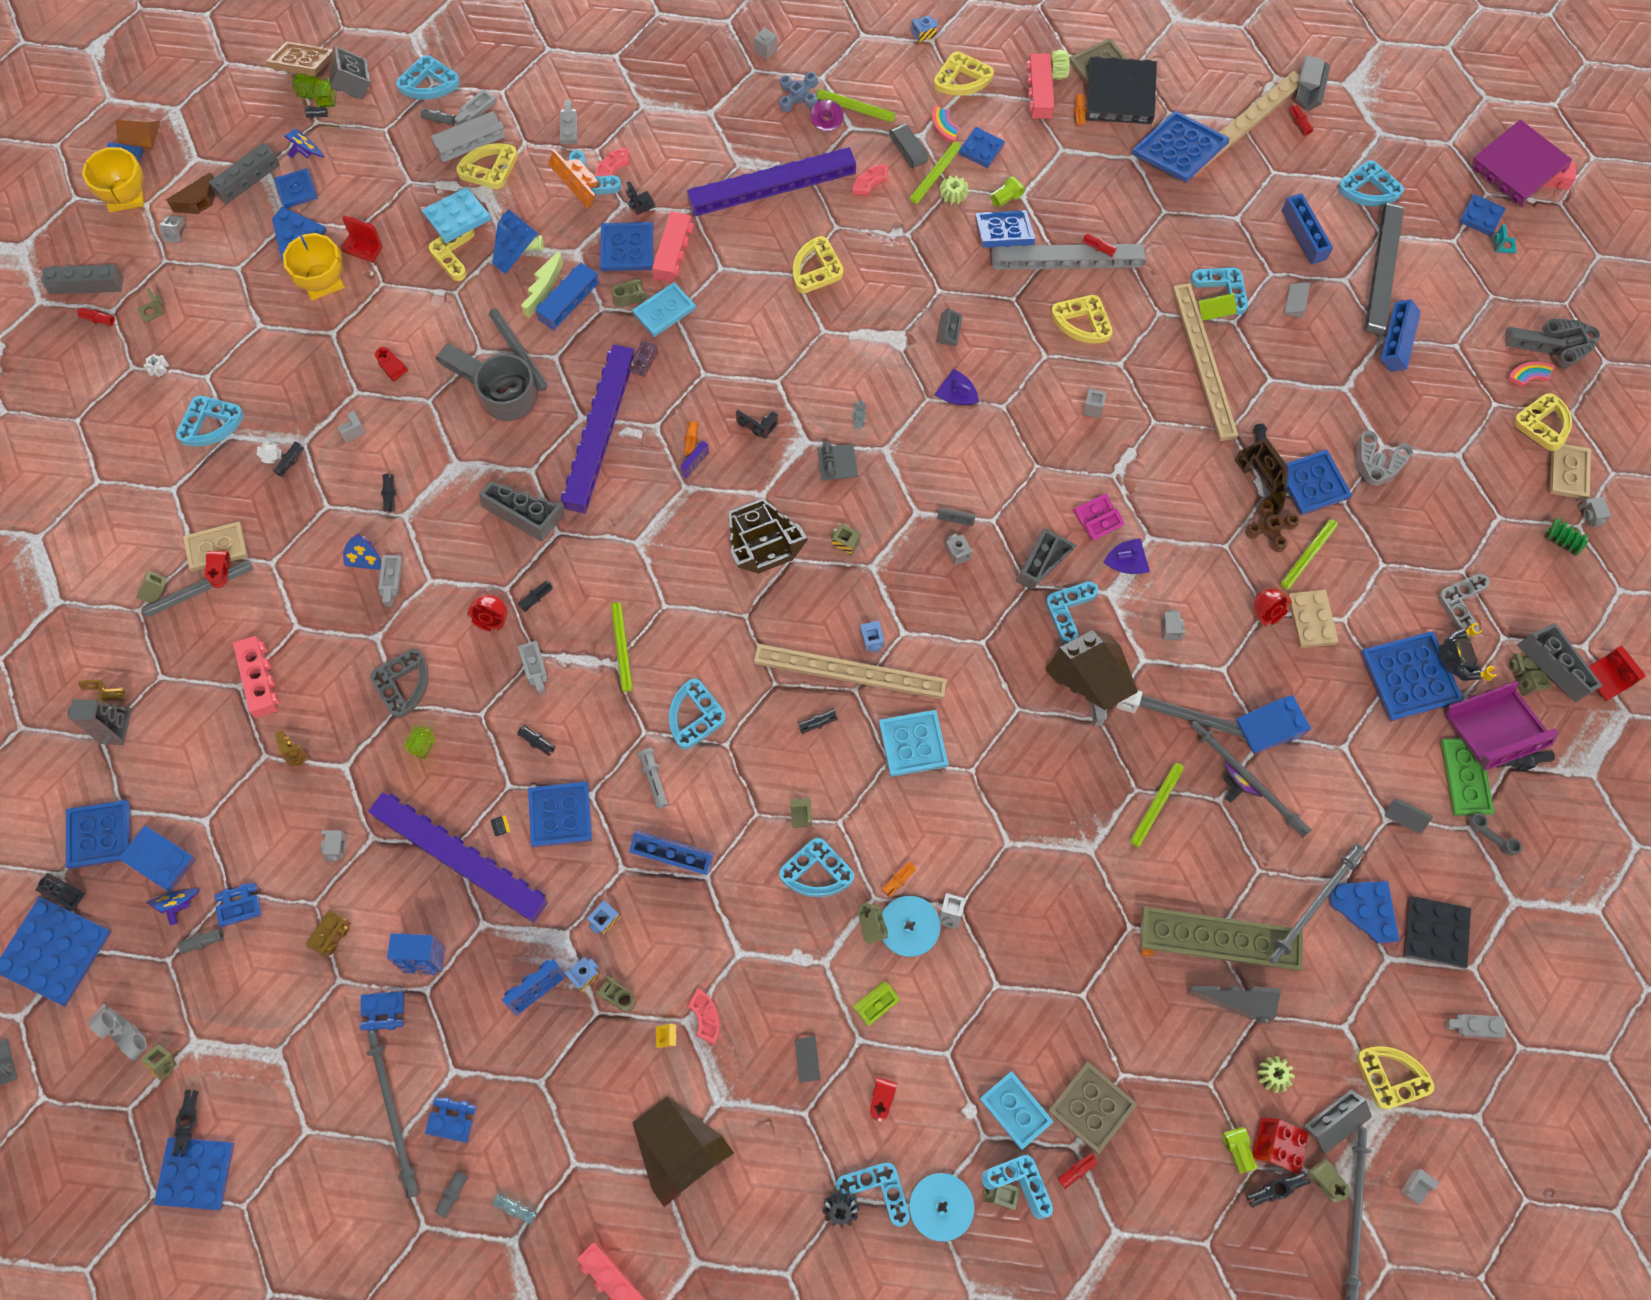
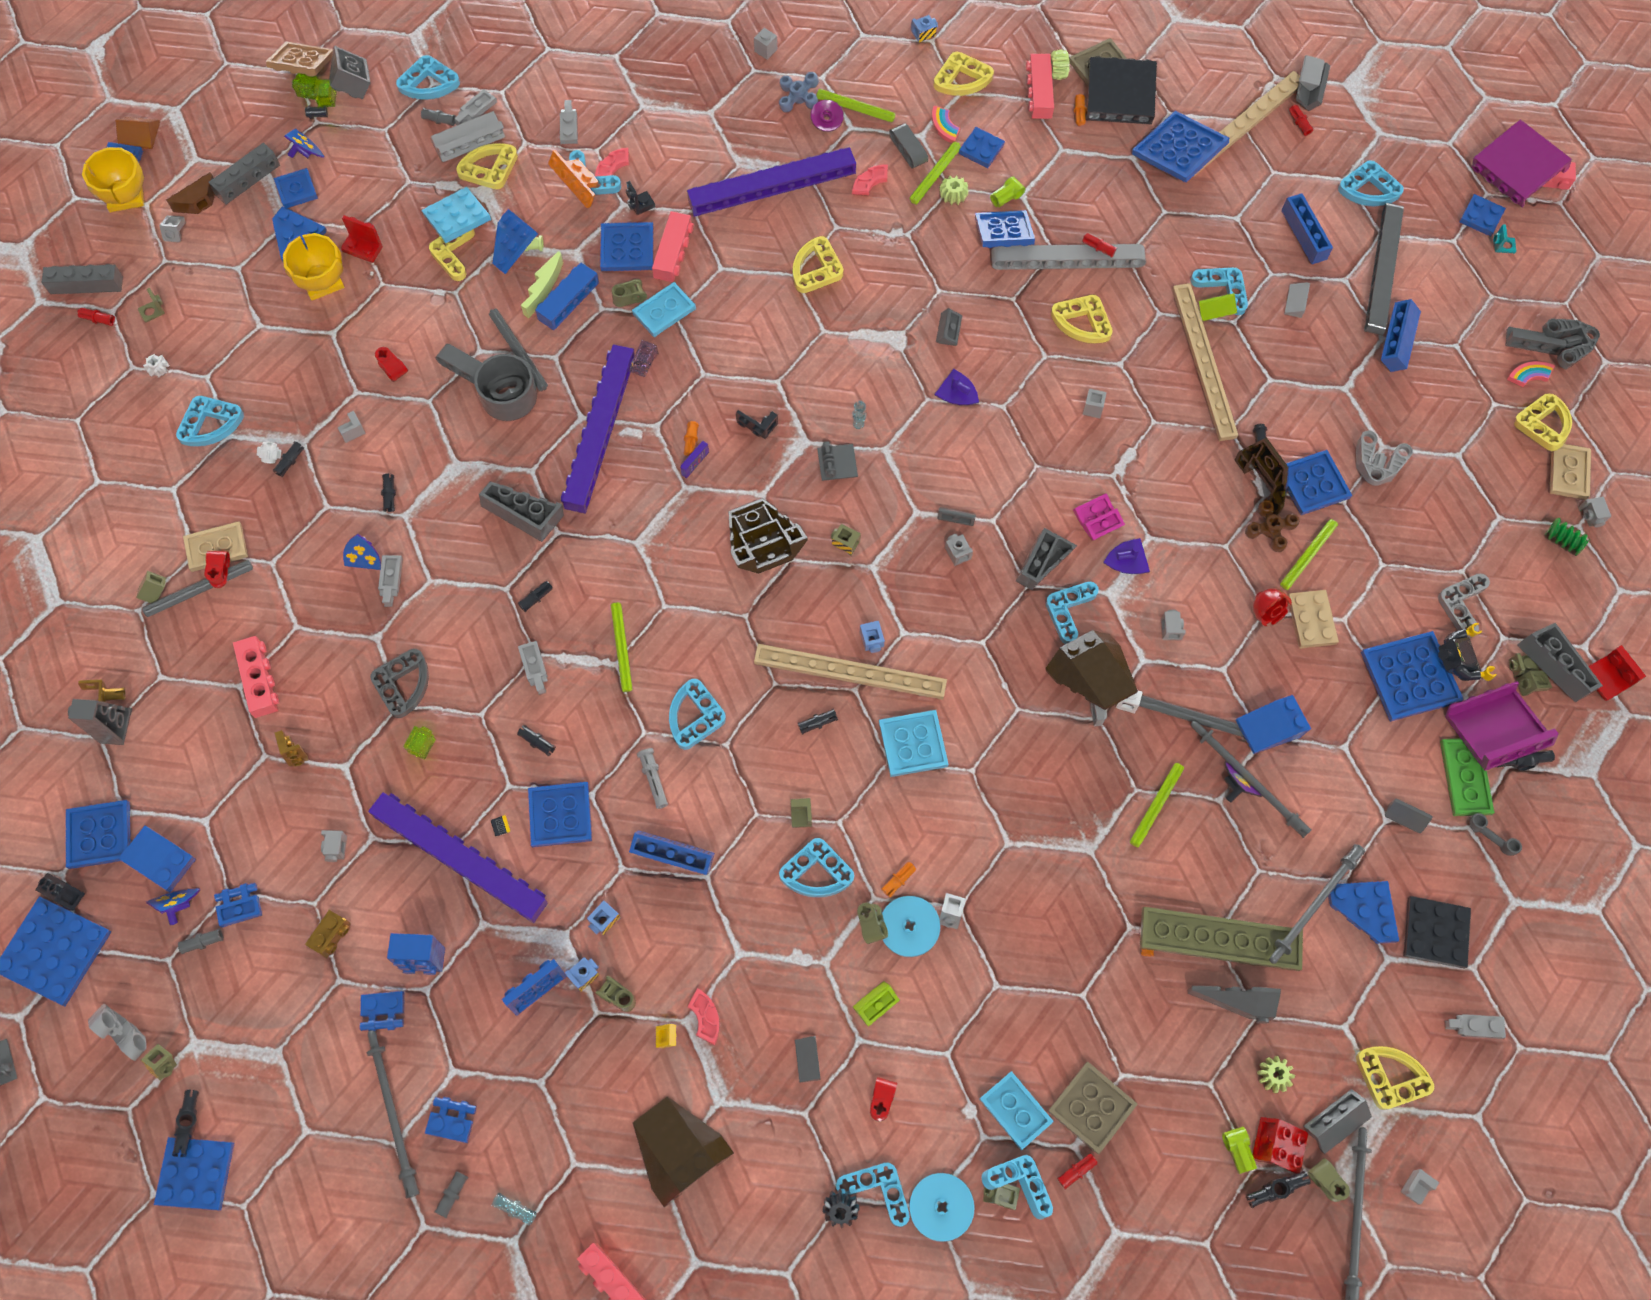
(488, 612): red cylinder -> none

